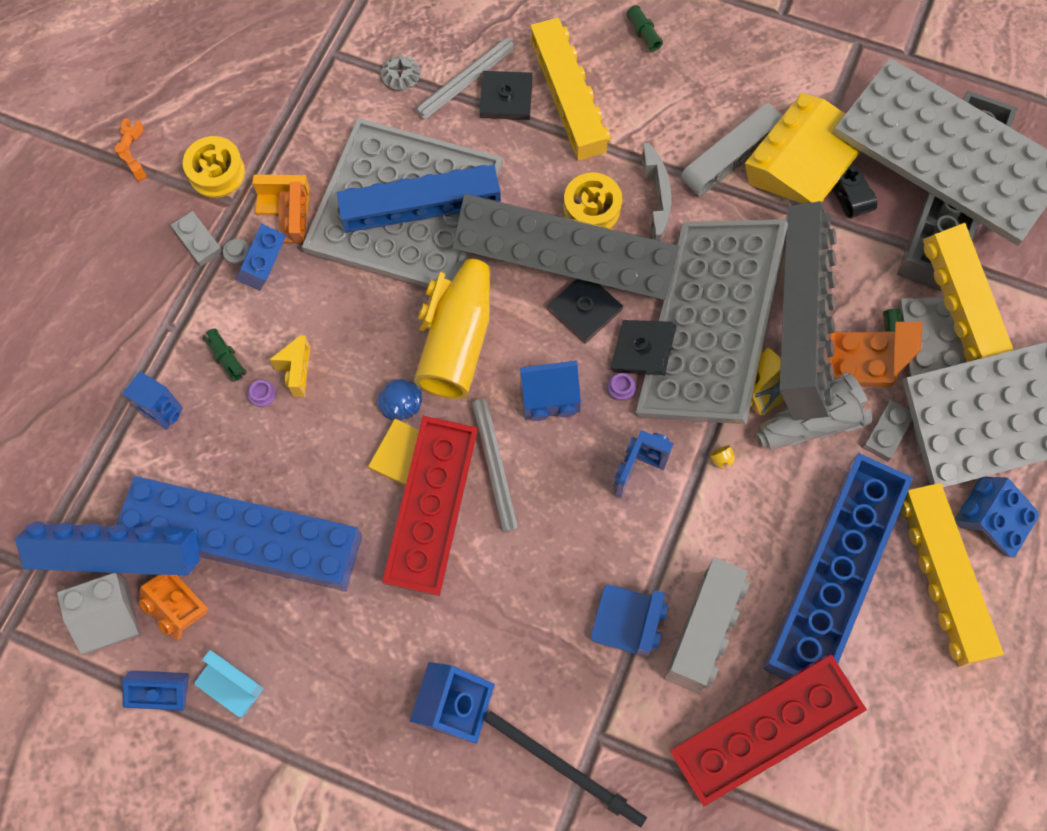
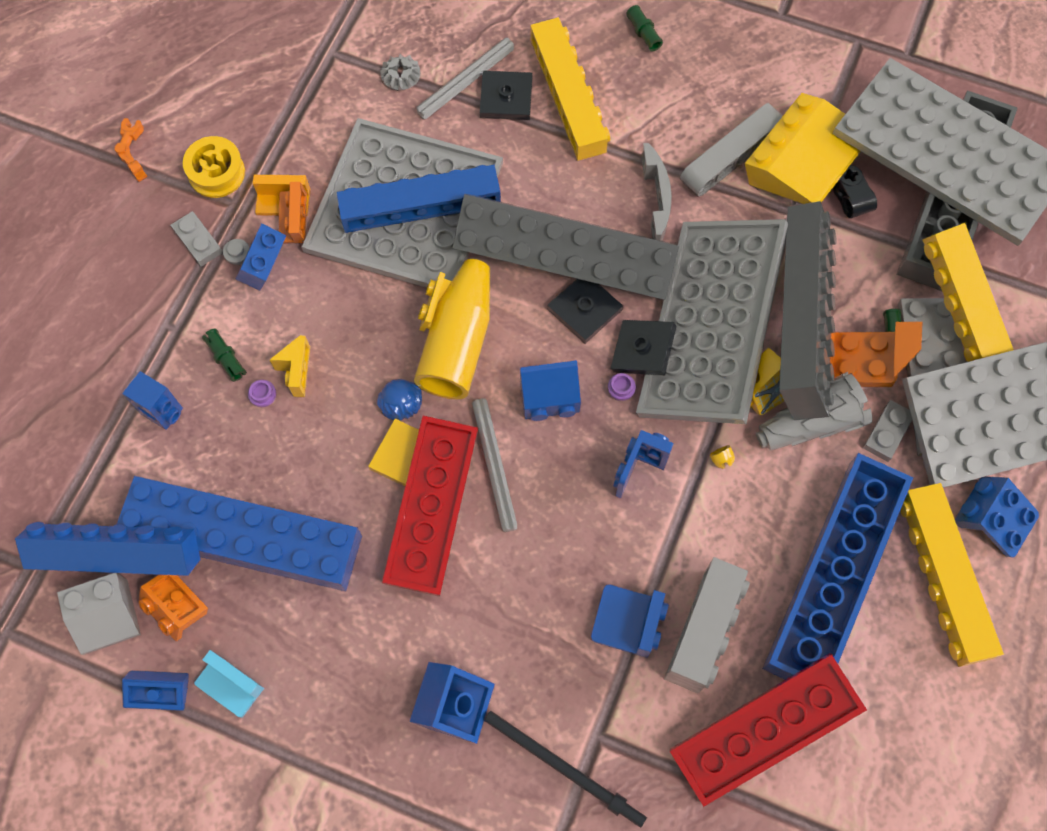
(599, 191): yellow wheel -> none

